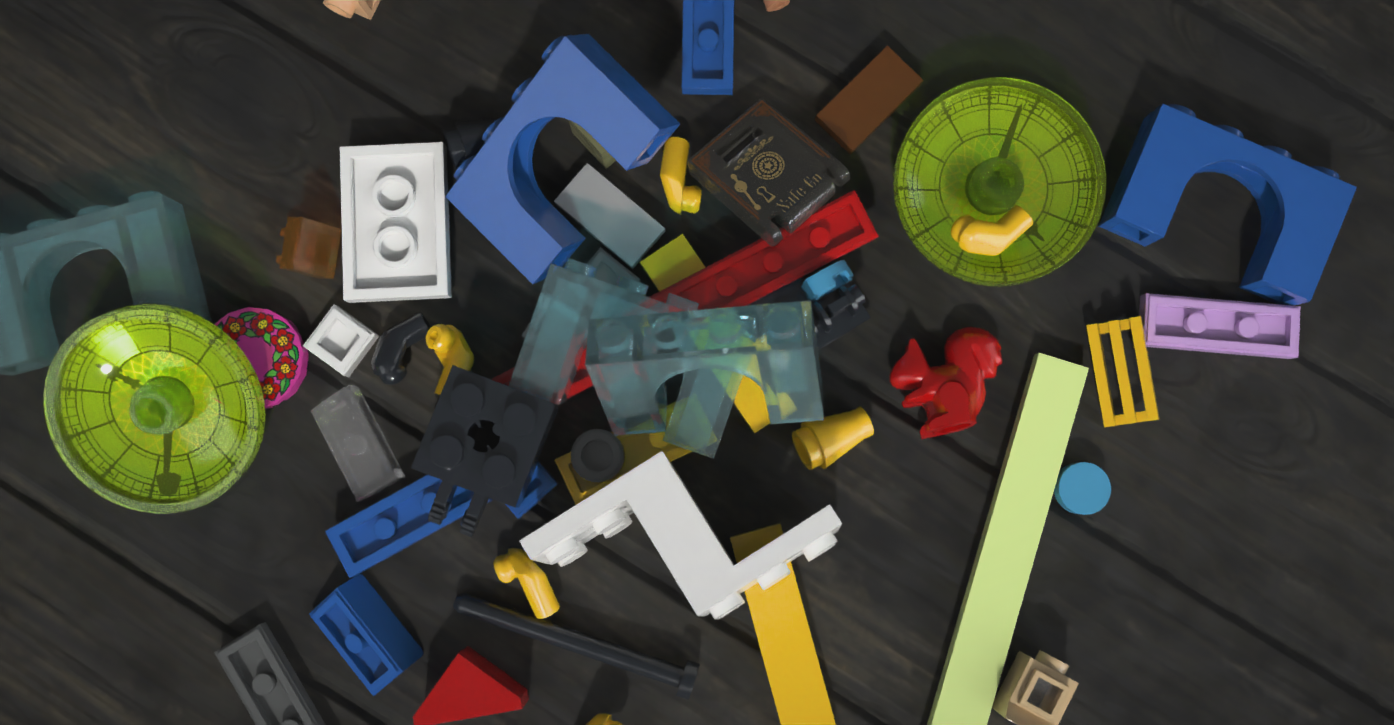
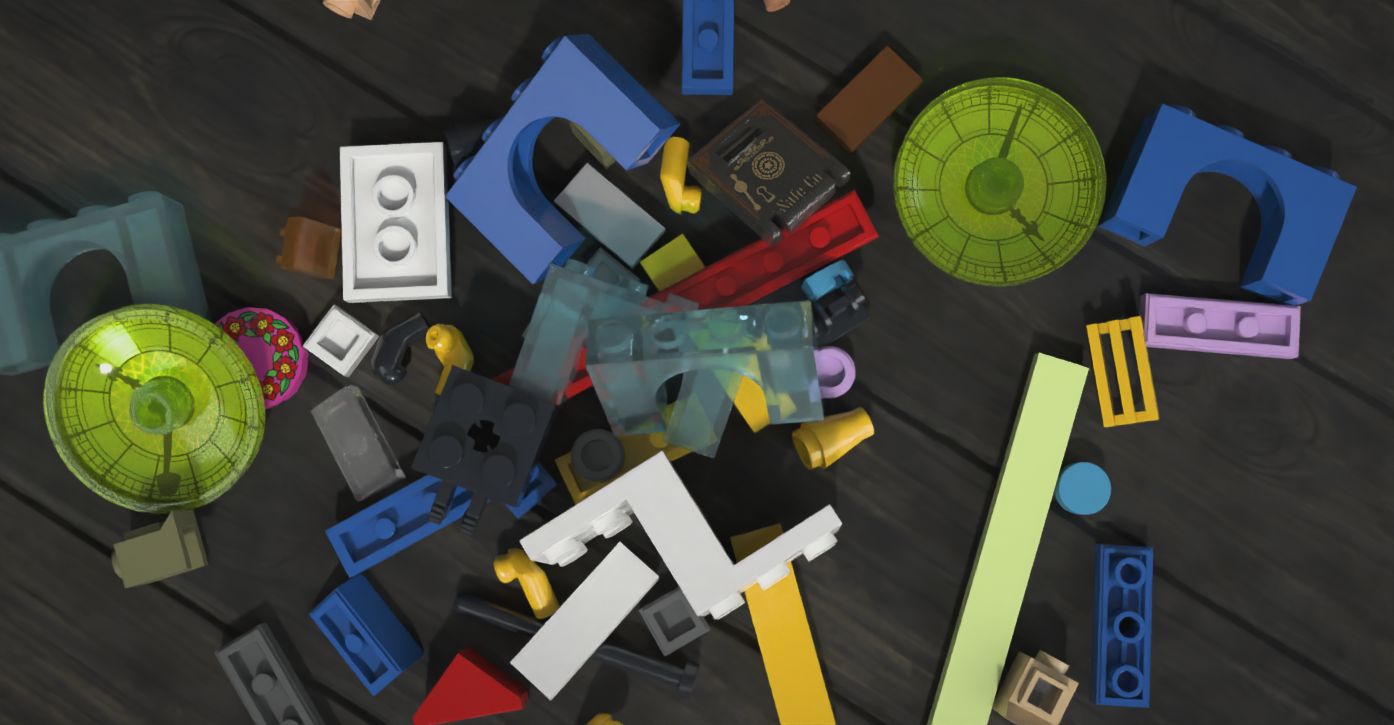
(160, 550): none -> olive window
(584, 621): none -> white tile
(673, 621): none -> dark grey tile
(836, 371): none -> lavender tile
(951, 391): red animal -> none
(990, 237): yellow arm -> none
(1122, 660): none -> blue tile

